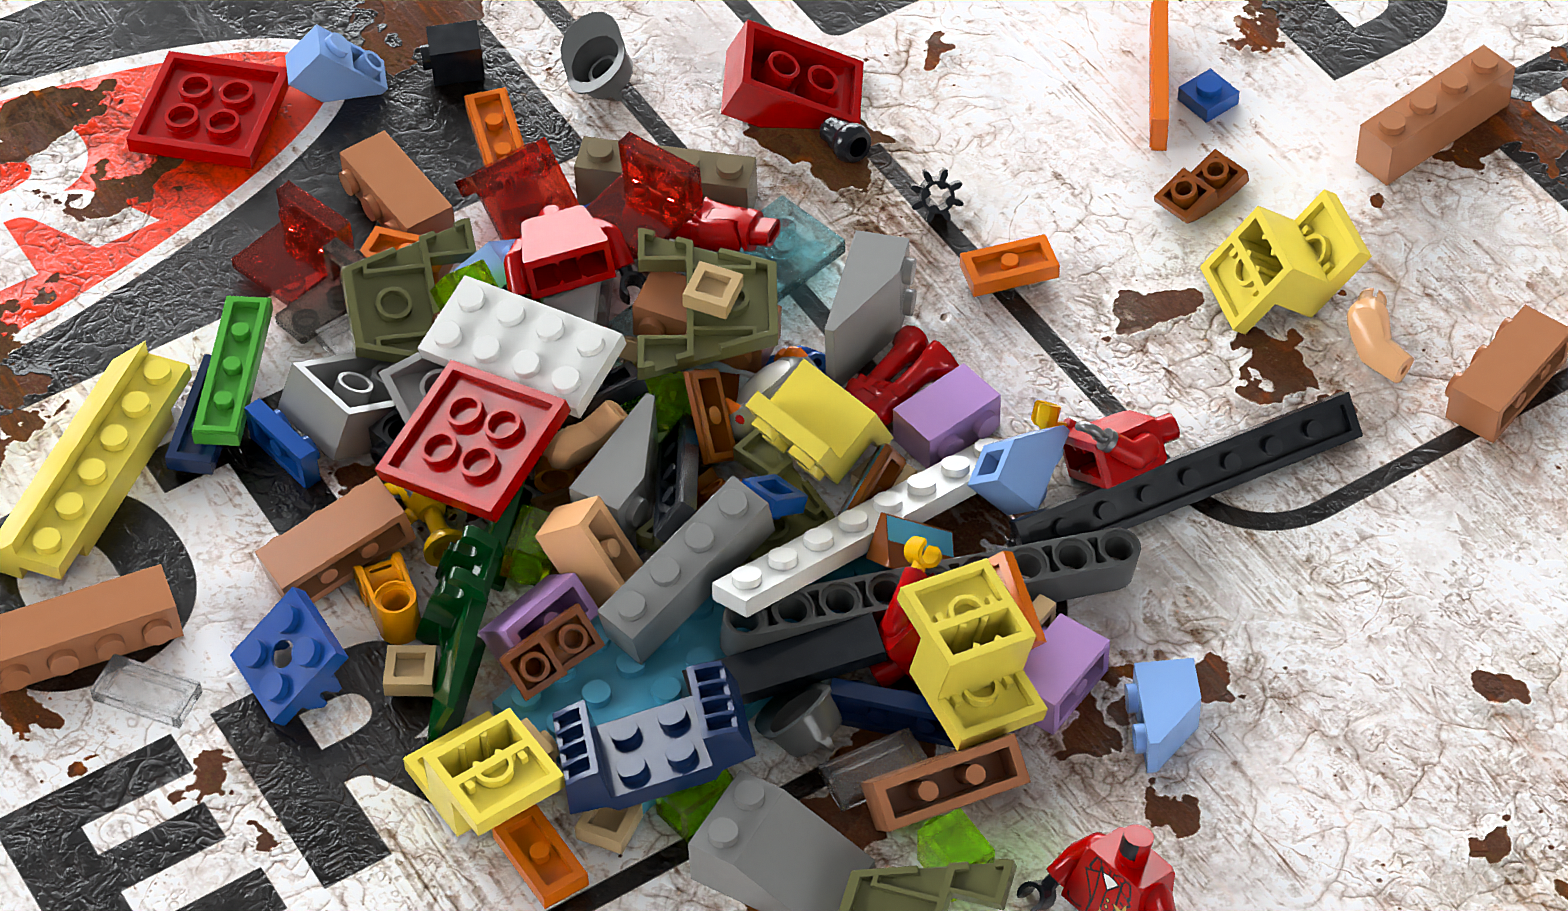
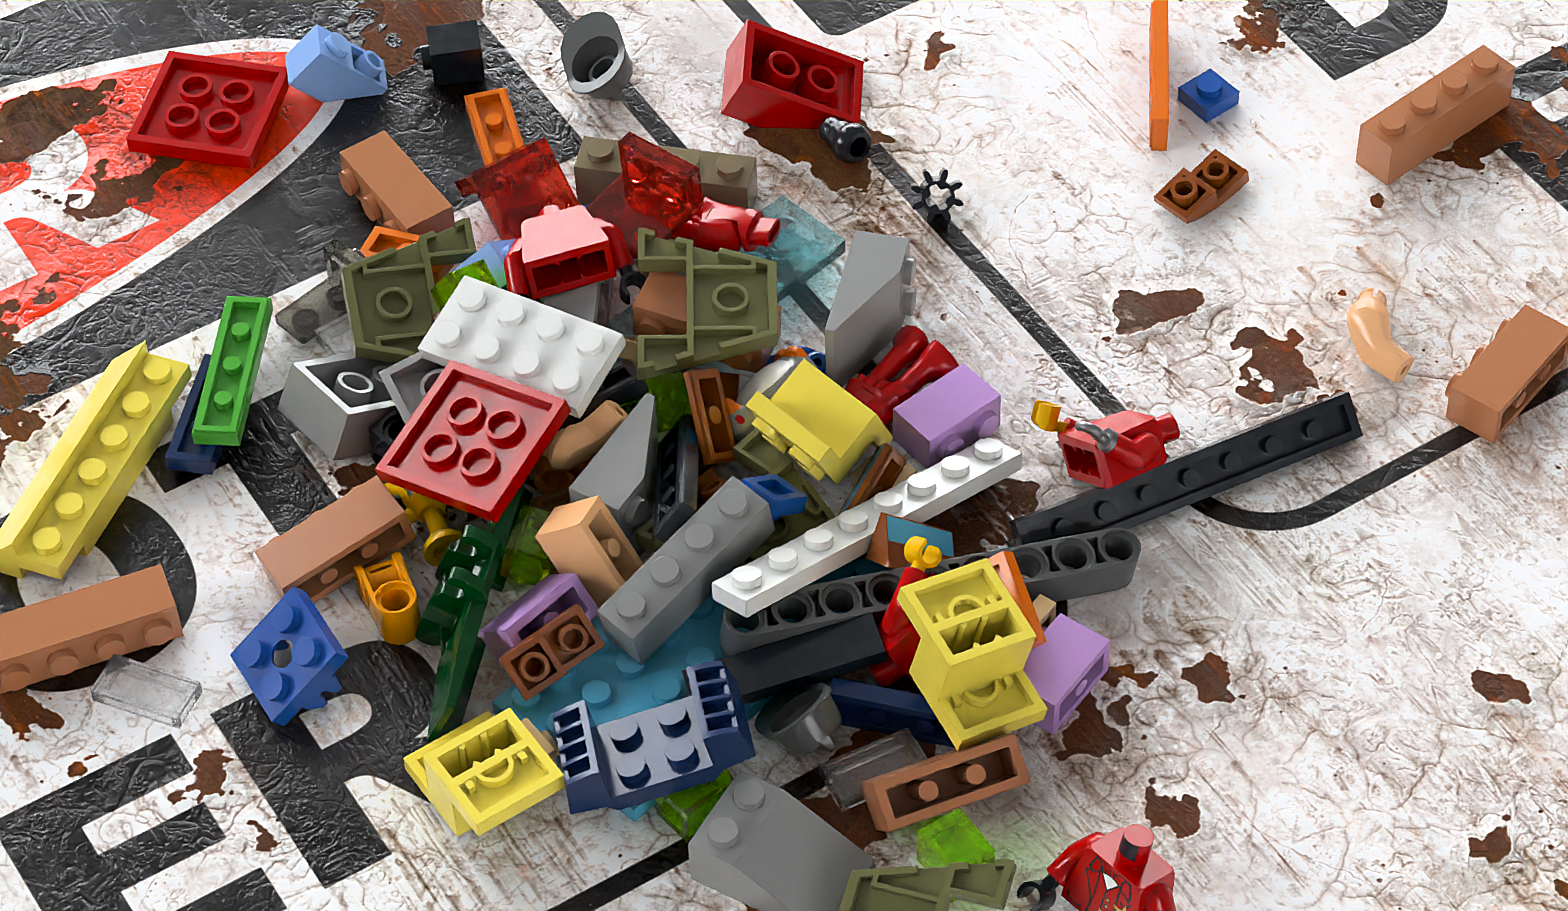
(281, 442): blue plate -> none
(291, 255): clear red bracket -> none
(410, 670): tan plate -> none
(540, 856): orange plate -> none
(609, 827): tan plate -> none
(712, 290): tan plate -> none
(1009, 265): orange plate -> none
(1018, 469): light blue slope -> none
(1165, 706): light blue slope -> none
(1285, 261): light yellow bracket -> none

